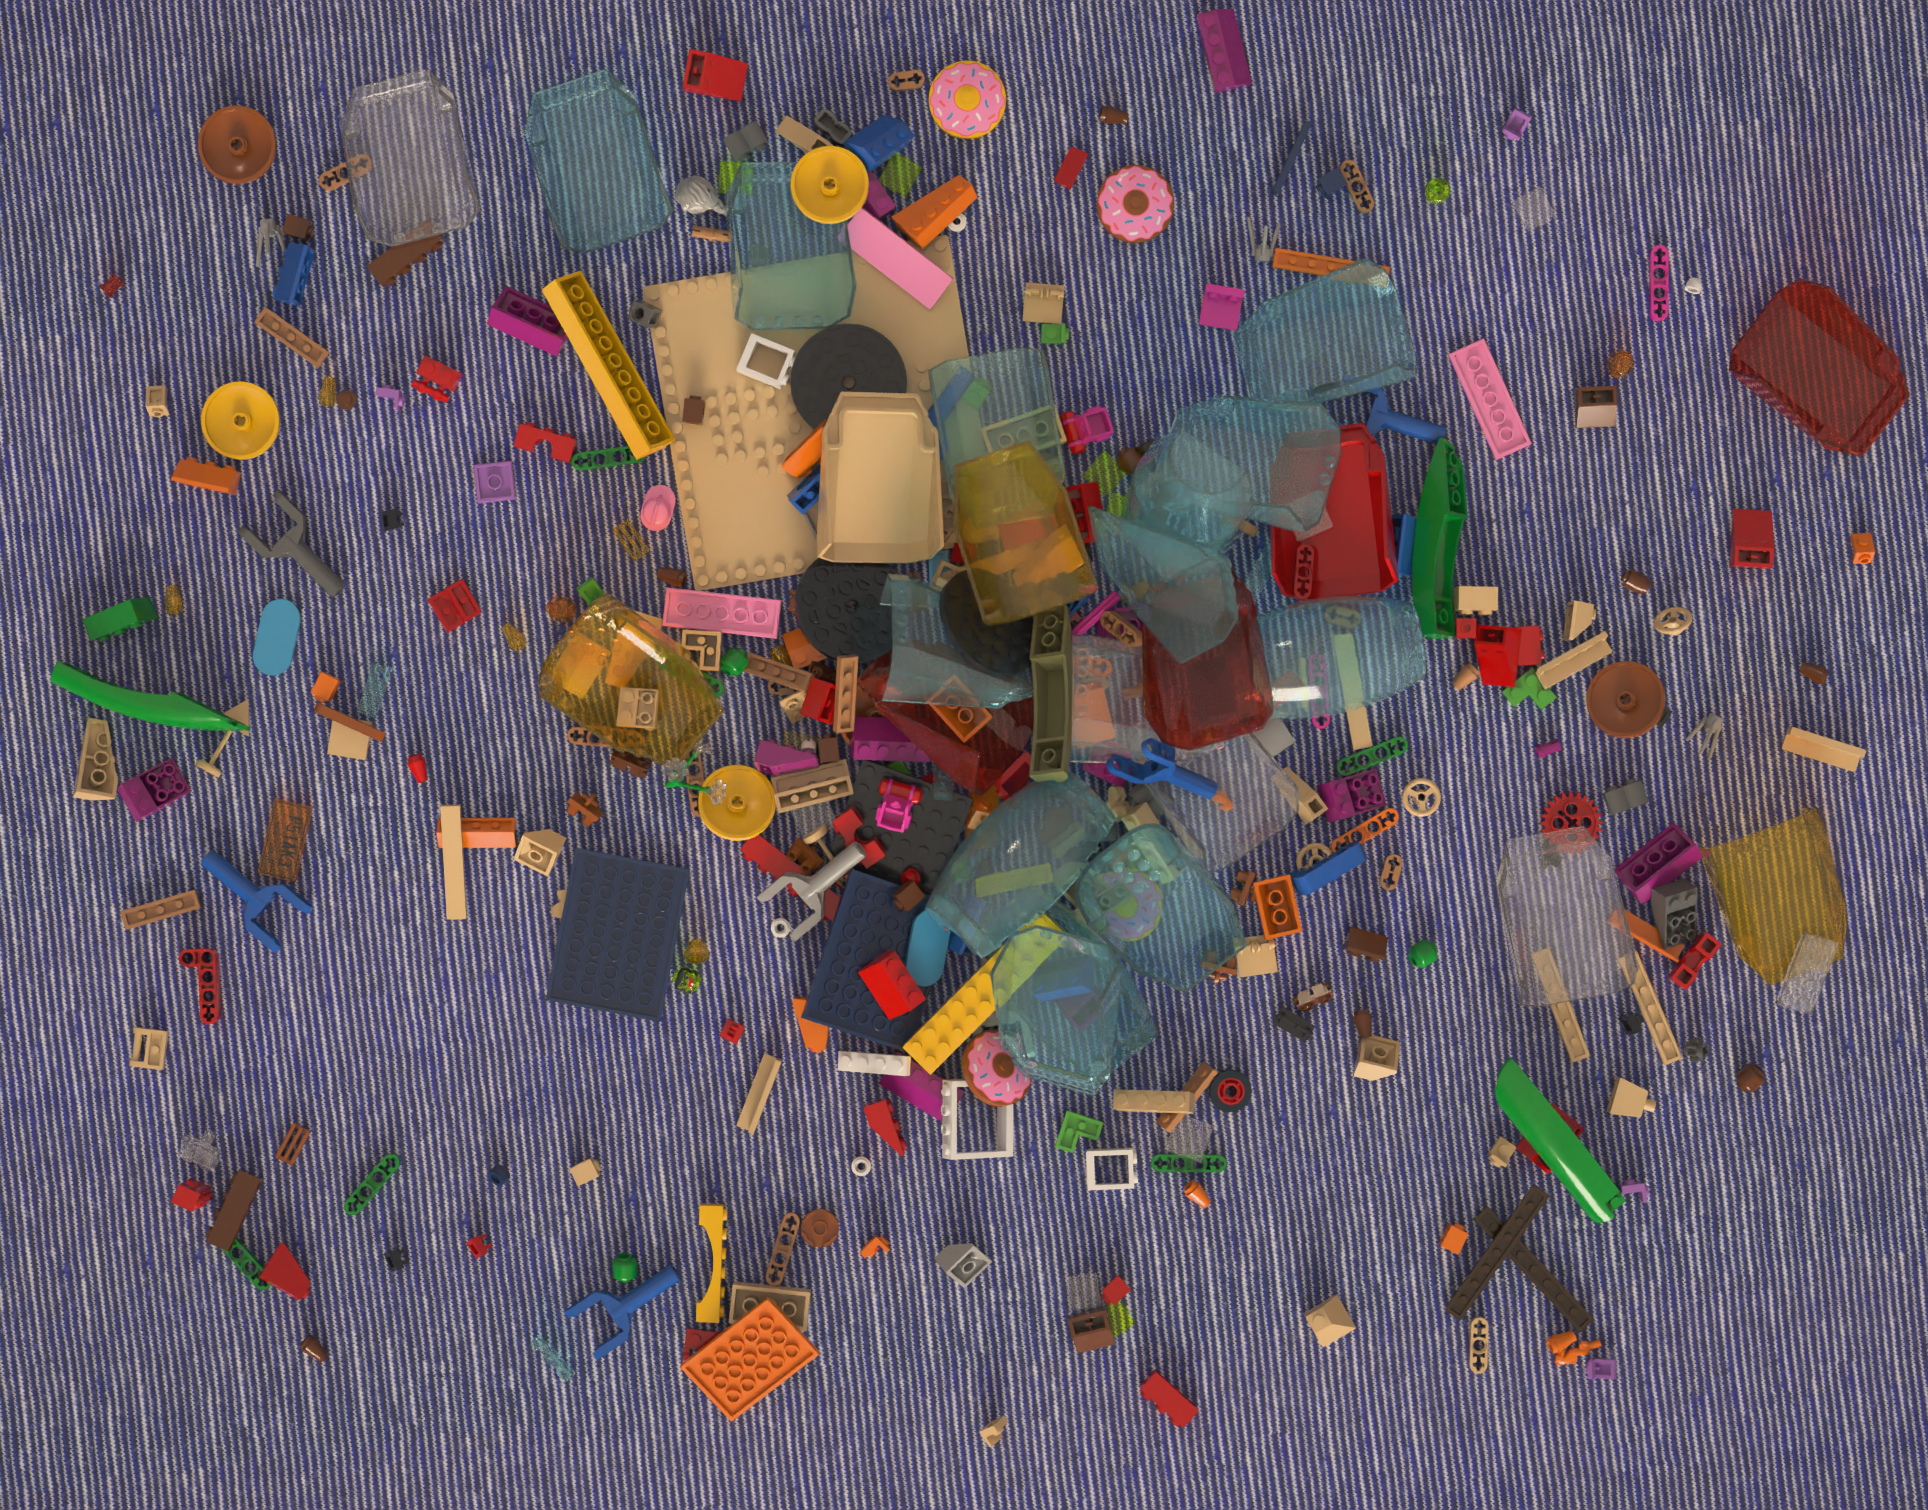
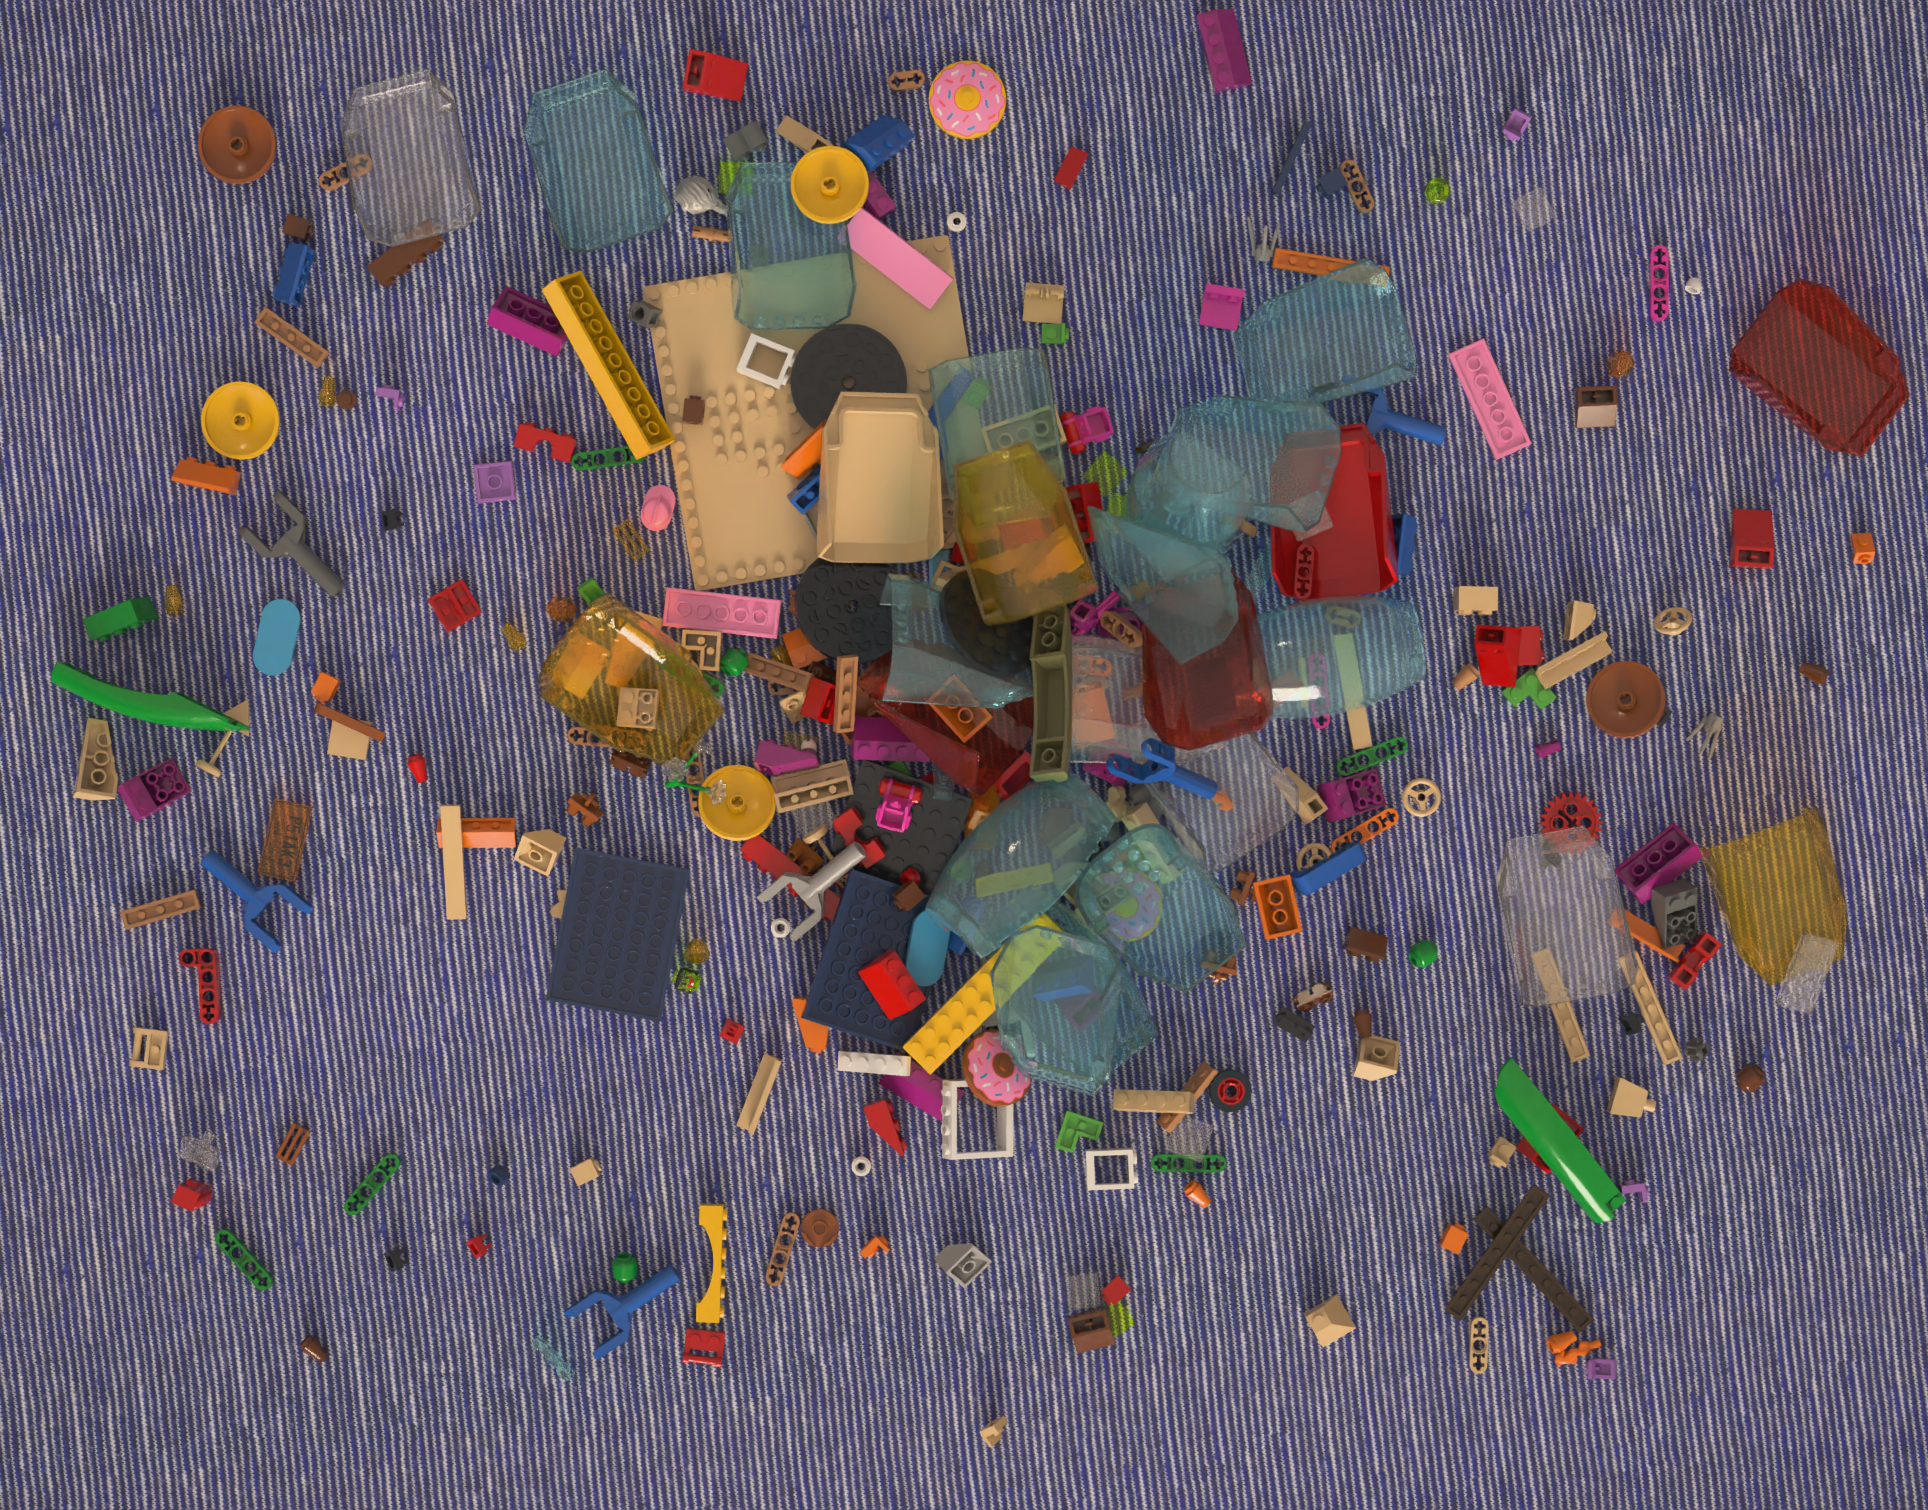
(112, 285): clear red bush -> none
(156, 401): tan bracket -> none
(234, 1210): reddish brown brick -> none
(267, 229): light grey plant -> none
(286, 1274): red slope -> none
(374, 690): clear light blue plate -> none
(439, 374): red brick -> none
(673, 576): reddish brown cone -> none
(749, 1359): orange plate -> none
(791, 1300): tan brick -> none
(828, 124): dark grey brick -> none
(828, 748): reddish brown brick -> none
(899, 175): clear neon green piece -> none
(934, 211): orange wedge -> none
(1083, 616): none -> magenta brick
(1112, 115): reddish brown cone -> none
(1128, 459): reddish brown head -> none
(1135, 204): bright pink dish -> none
(1168, 1399): red brick -> none
(1257, 957): tan hinge -> none
(1275, 736): light grey slope -> none
(1386, 870): medium nougat beam -> none
(1436, 541): green slope -> none
(1465, 628): red brick -> none
(1624, 797): dark grey brick -> none
(1635, 581): reddish brown brick -> none
(1822, 749): tan panel -> none

